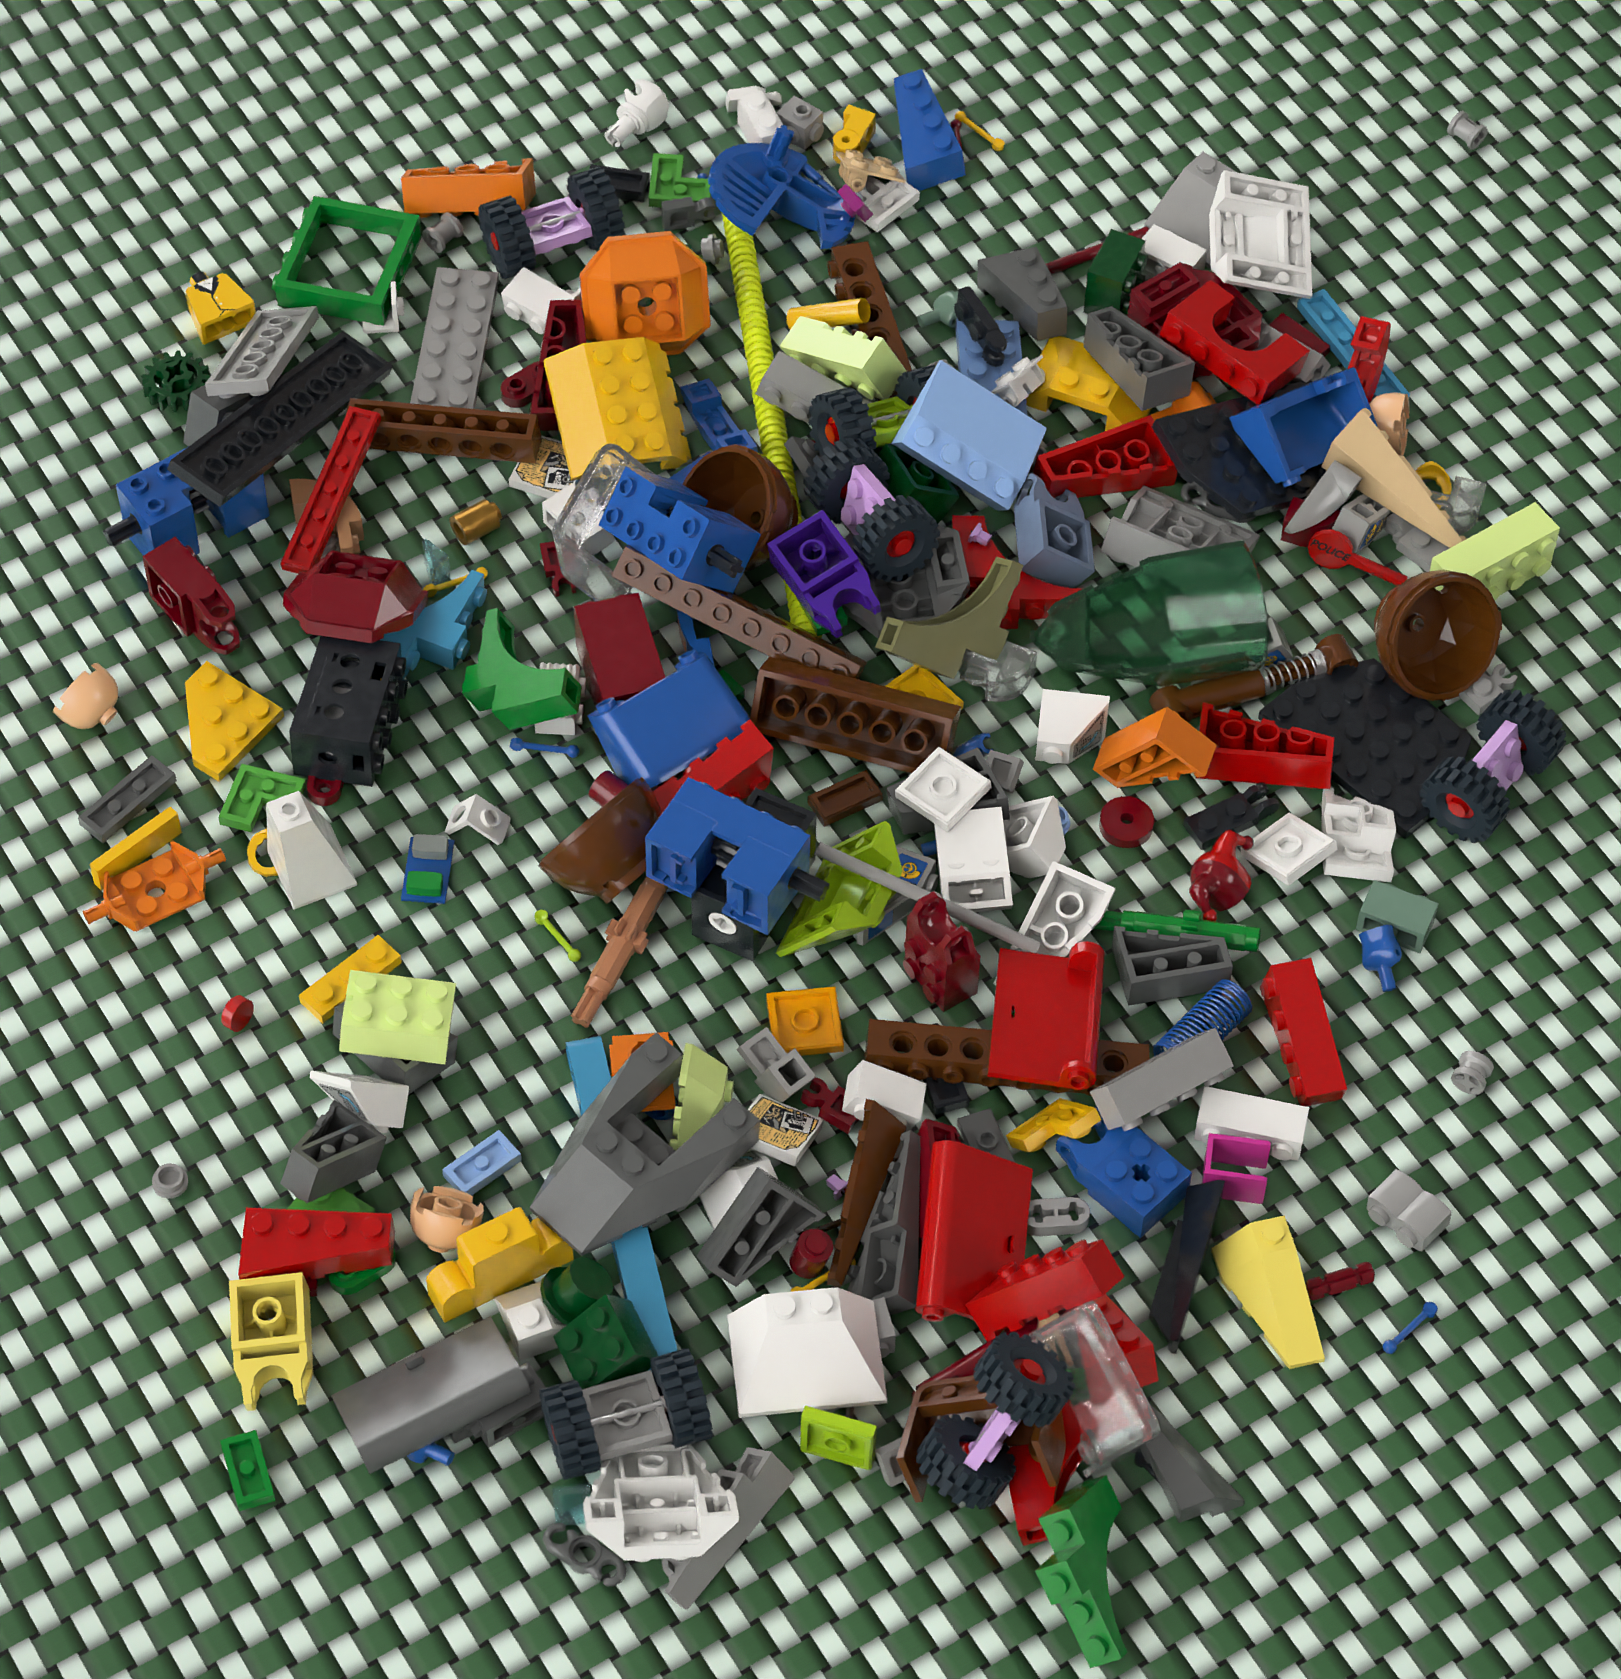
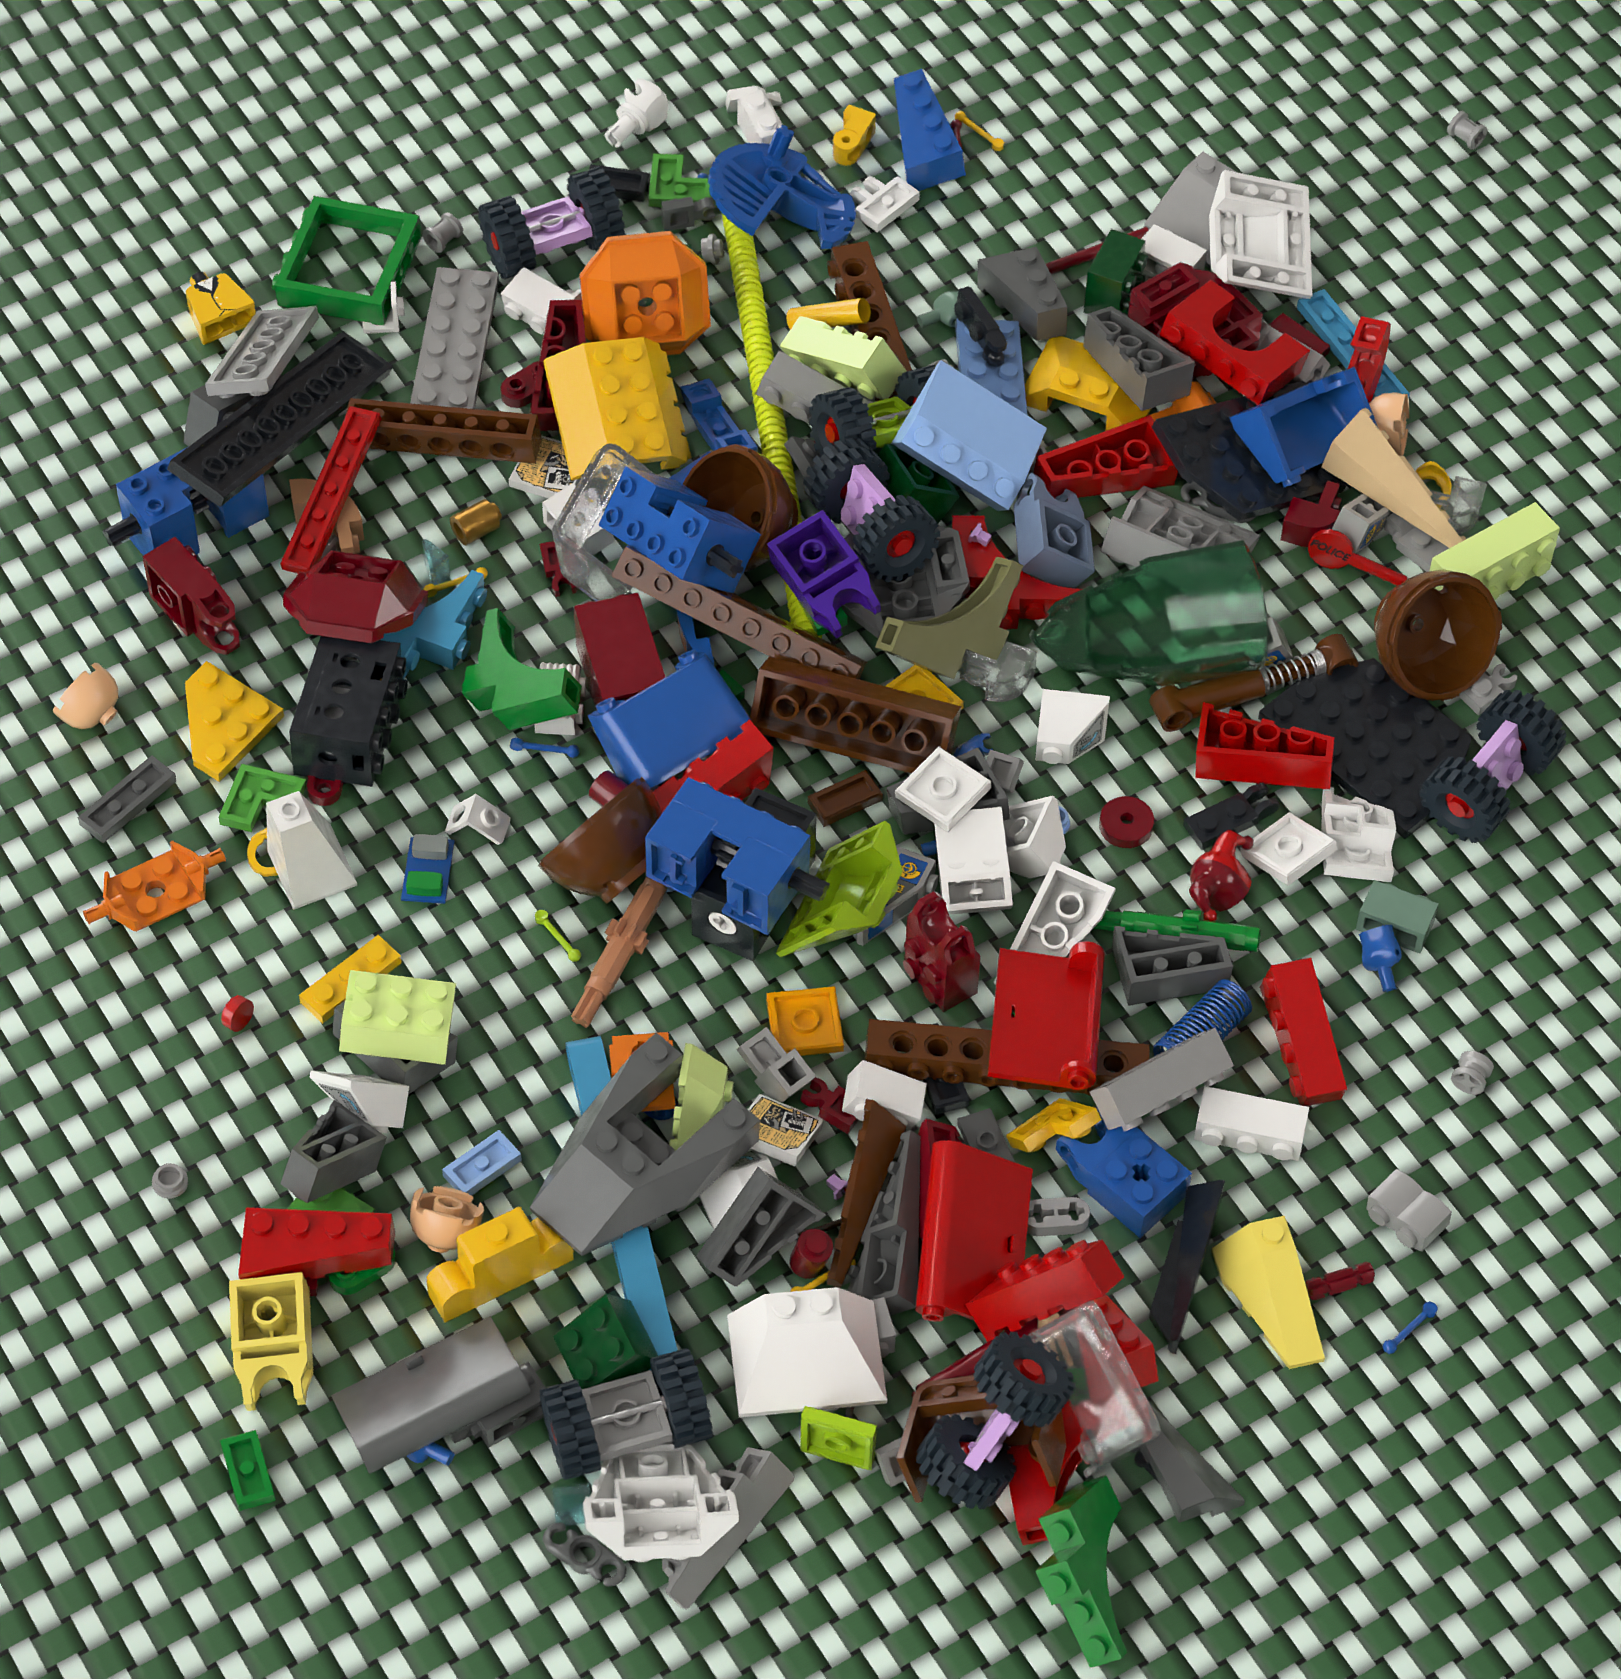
(137, 846): yellow tile -> none
(175, 380): dark green gear -> none
(466, 188): orange wedge -> none
(528, 1321): white slope -> none
(574, 1288): dark green piece -> none
(804, 121): light grey brick -> none
(853, 204): magenta plate -> none
(855, 169): tan hinge -> none
(915, 893): light grey piece -> none
(1024, 380): white hinge -> none
(1154, 749): orange wedge -> none
(1237, 1152): dark pink piece -> none
(1326, 497): light grey piece -> none

